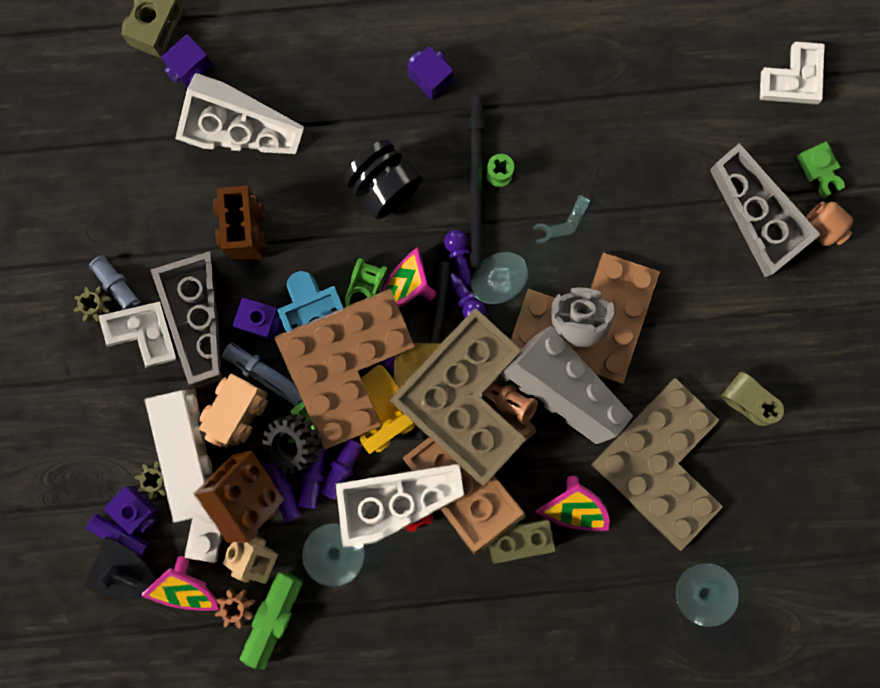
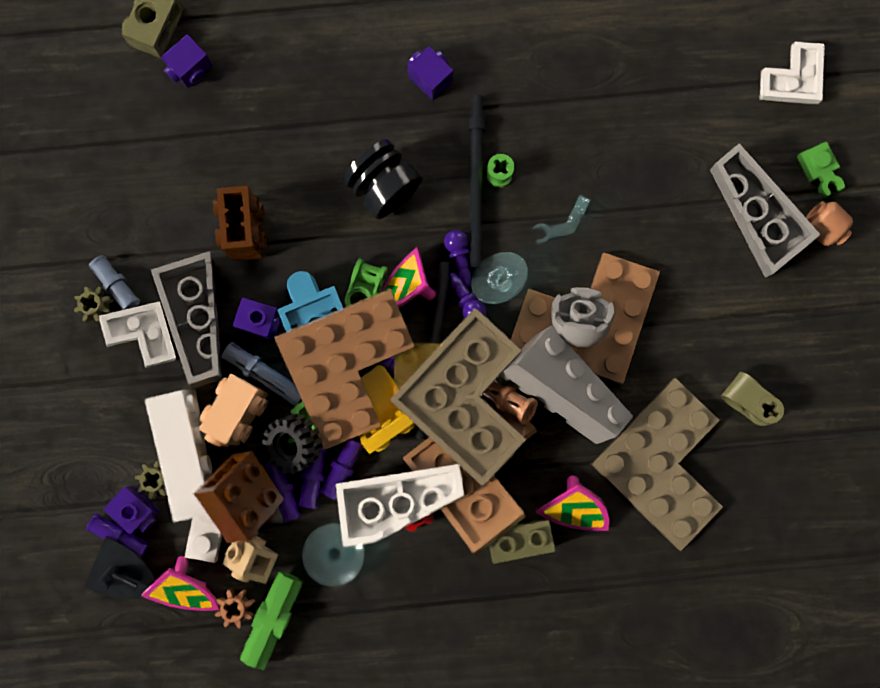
(228, 118): white wedge -> none
(722, 594): clear light blue dish -> none

